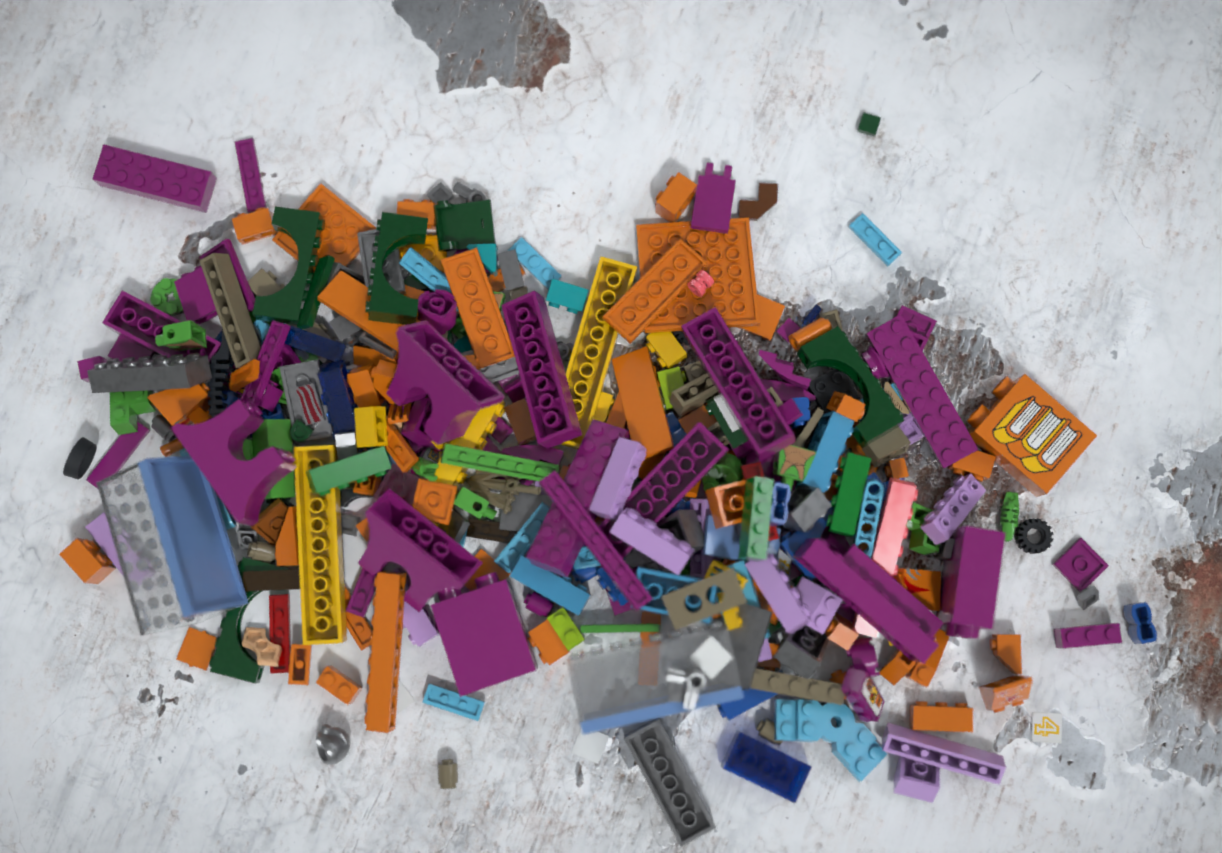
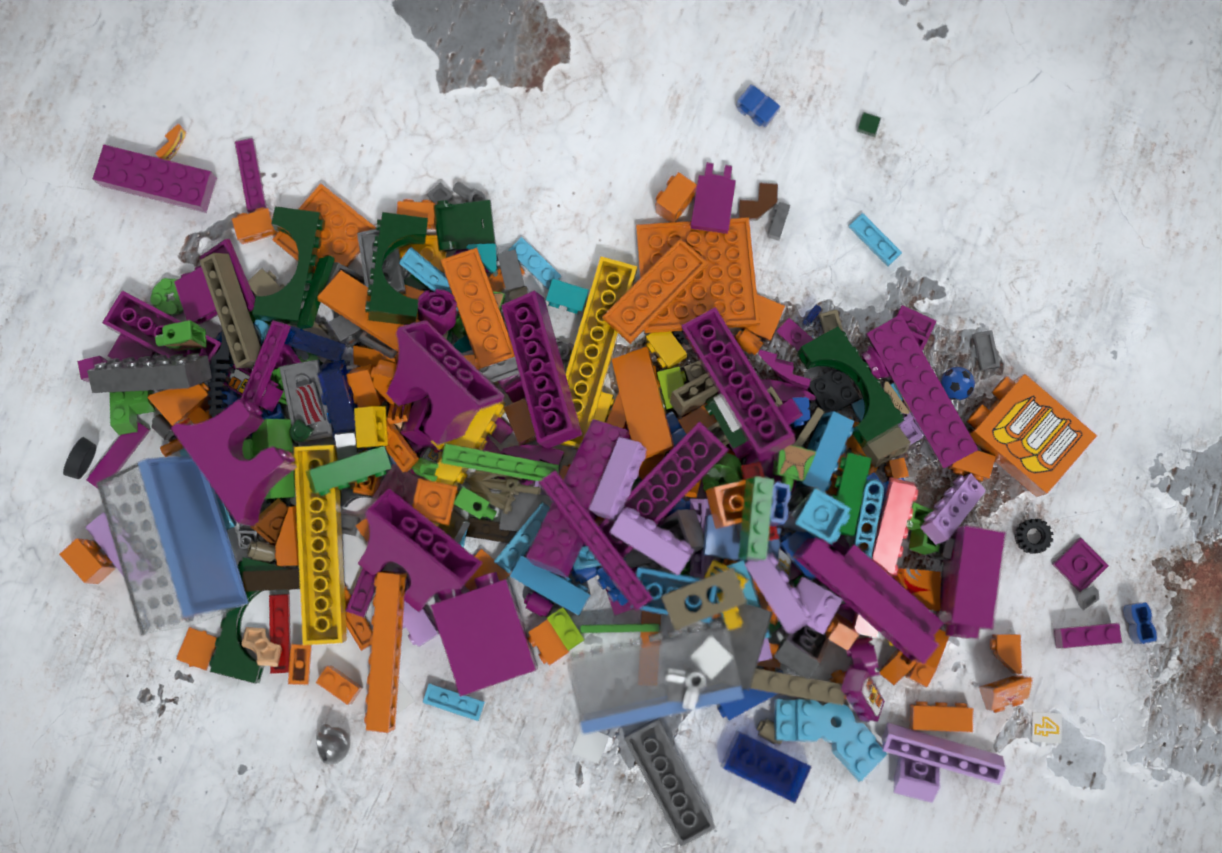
(176, 138): none -> orange slope
(244, 375): orange tile -> none
(447, 774): dark tan brick -> none
(700, 283): coral wheel -> none
(748, 342): none -> orange brick
(758, 106): none -> blue brick
(778, 221): none -> flat silver piece
(809, 333): orange brick -> none
(823, 516): none -> medium azure plate
(846, 406): orange brick -> none
(958, 383): none -> blue piece
(986, 350): none -> flat silver tile
(1009, 514): bright green hinge -> none

